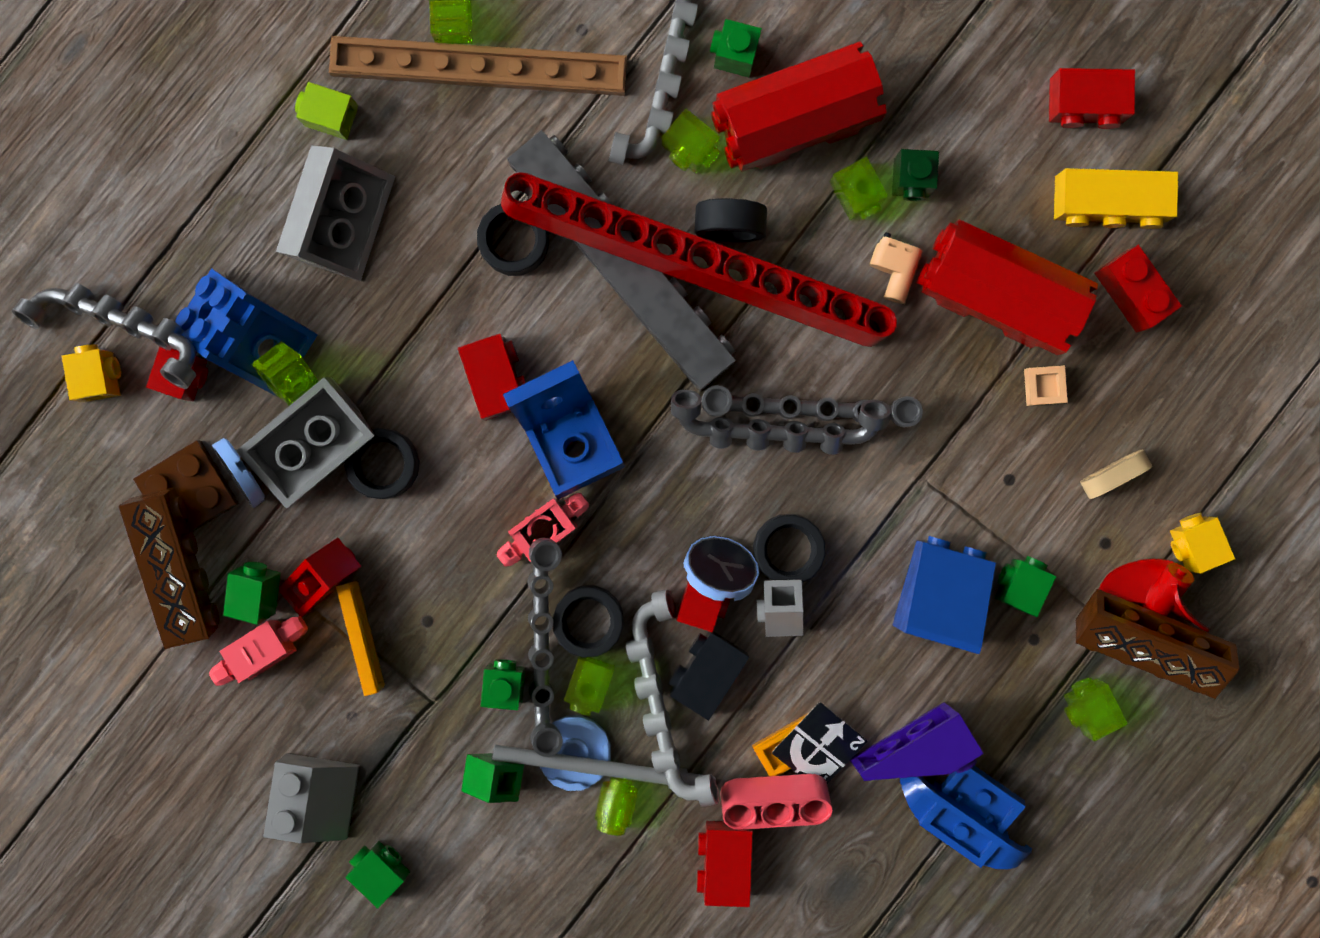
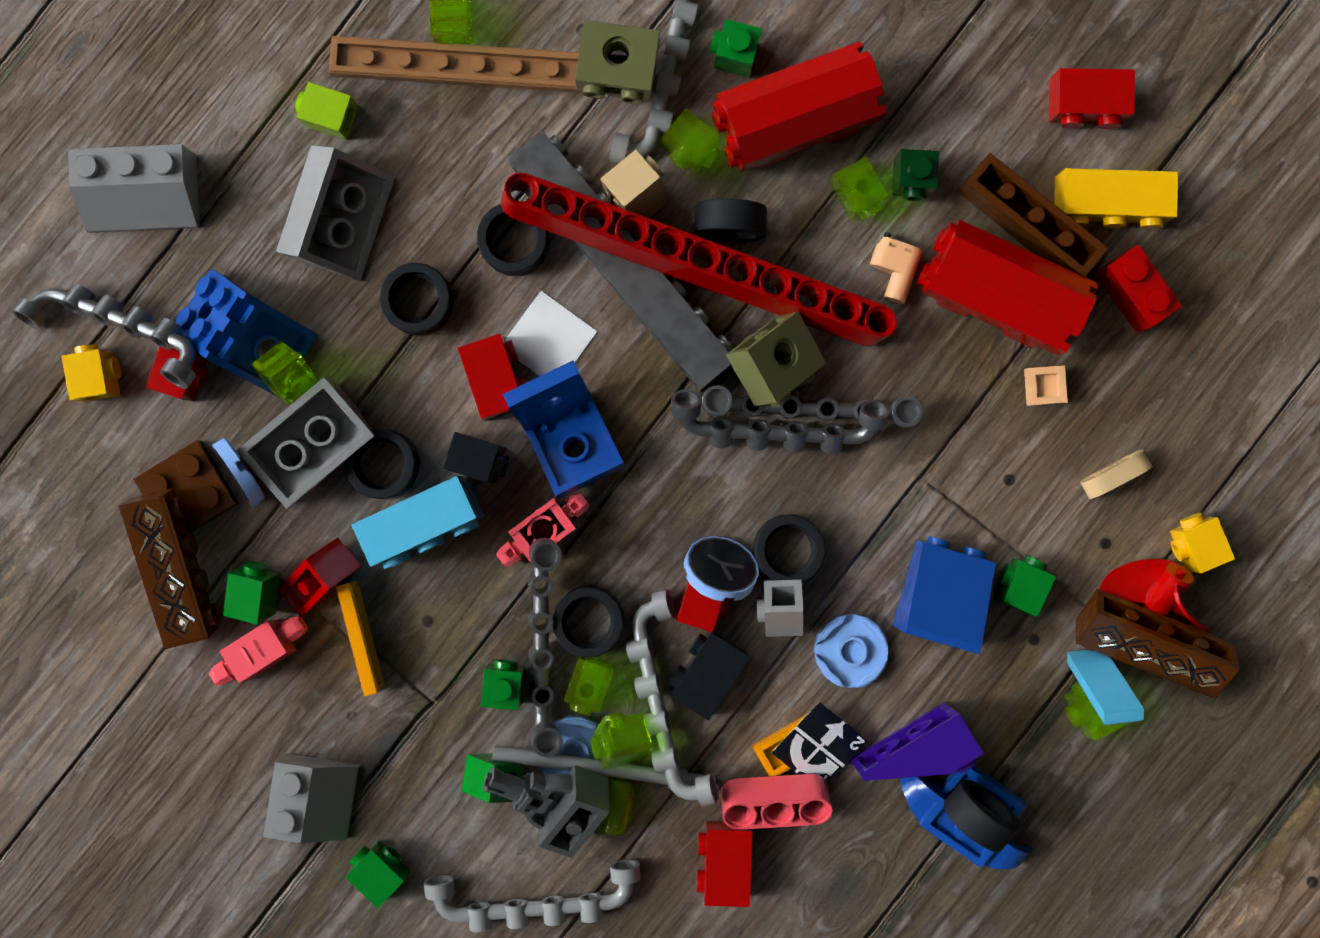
(135, 187): none -> light grey slope
(399, 276): none -> black tyre
(419, 522): none -> medium azure brick
(476, 458): none -> black brick
(518, 911): none -> light grey bar
(549, 335): none -> white sticker
(559, 805): none -> dark grey brick
(621, 739): none -> clear neon green brick
(629, 80): none -> olive brick
(636, 185): none -> tan brick
(776, 360): none -> olive brick
(842, 641): none -> light blue tile
(981, 815): none -> black tyre
(1030, 217): none -> reddish brown brick
(1105, 687): none -> medium azure tile

